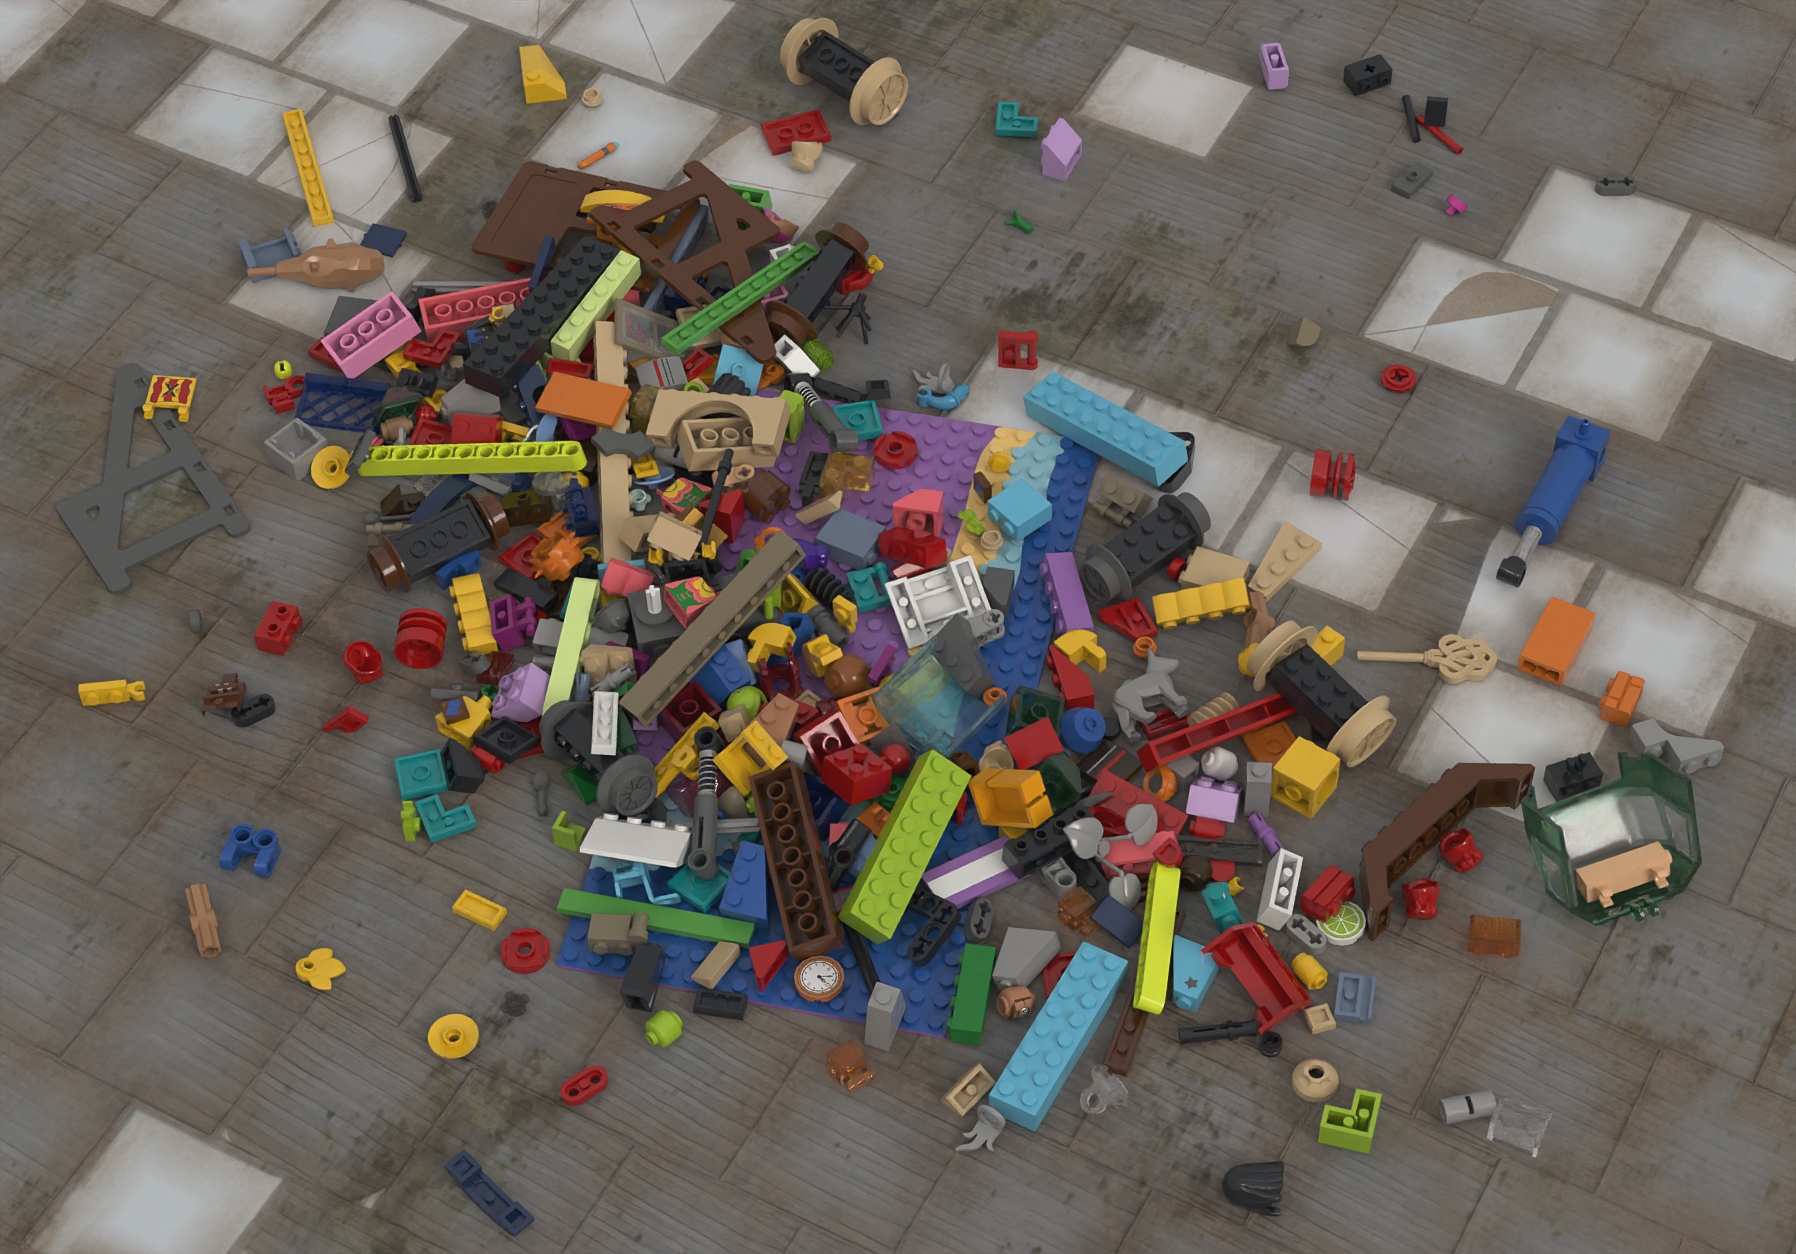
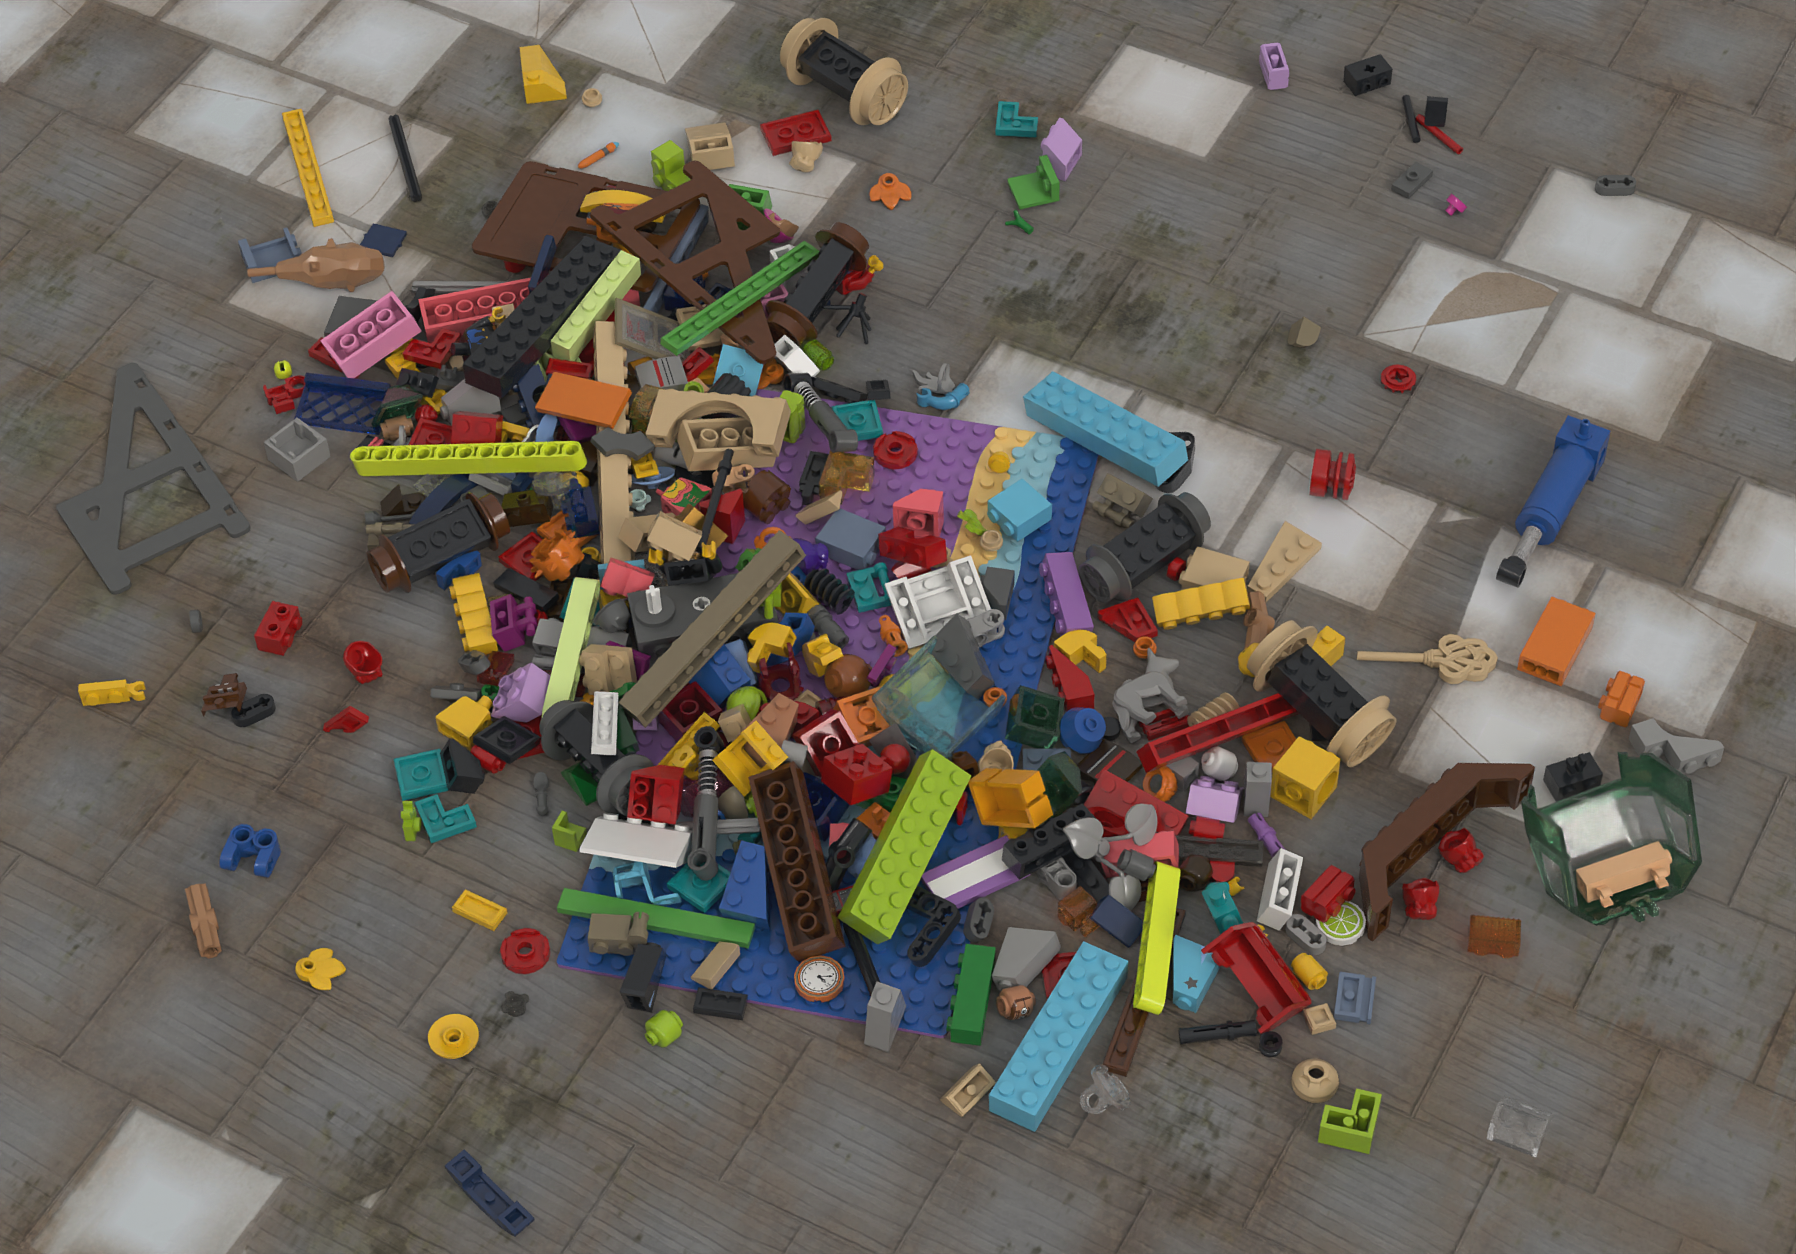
(170, 393): yellow flag -> none
(324, 464): yellow dish -> none
(360, 452): dark grey plate -> none
(420, 638): red wheel -> none
(454, 710): reddish brown tile -> none
(582, 690): sand blue pin -> none
(583, 1086): red plate -> none
(615, 679): light grey pin -> none
(656, 793): none -> red slope
(668, 166): none -> lime brick
(689, 598): torso -> none
(711, 145): none -> tan slope
(767, 961): red slope -> none
(845, 613): yellow plate -> none
(849, 1063): clear orange brick -> none
(891, 192): none -> orange plate
(891, 635): none -> orange piece
(982, 486): reddish brown tile -> none
(986, 1130): light grey piece -> none
(1010, 350): red plate -> none
(1033, 744): red slope -> none
(1036, 187): none -> bright green bracket
(1093, 800): dark grey bar -> none
(1136, 864): none -> dark grey brick
(1169, 854): red tile -> none
(1255, 1186): black hair -> none
(1467, 1106): light grey pin -> none

